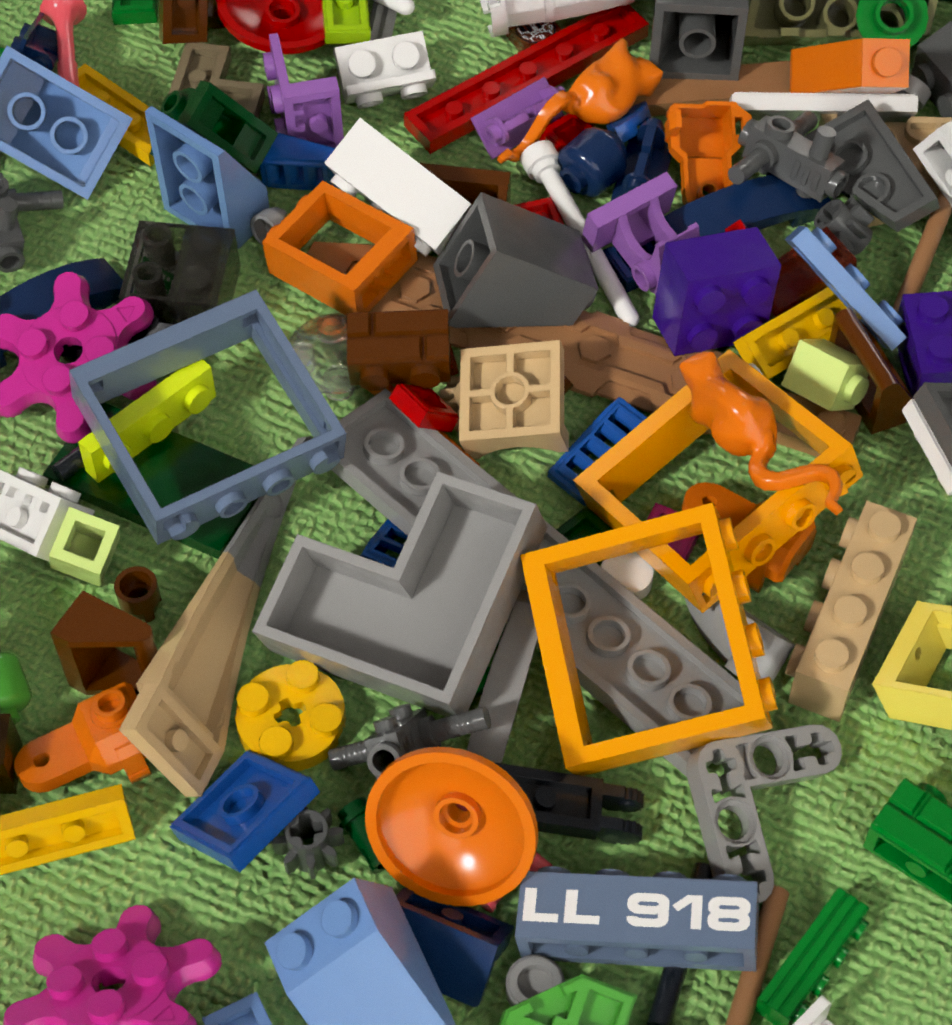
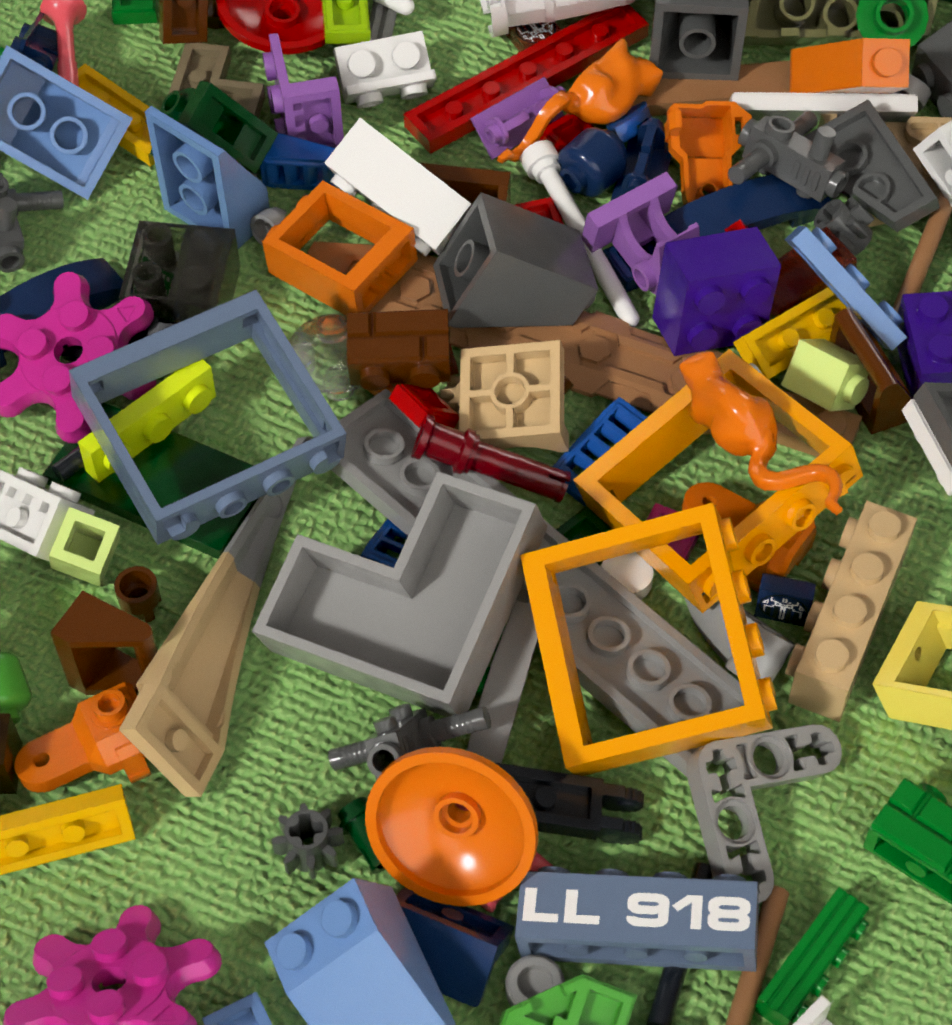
(244, 810): blue plate -> none
(295, 687): yellow plate -> none
(467, 452): none -> dark red pin
(784, 599): none -> dark blue tile

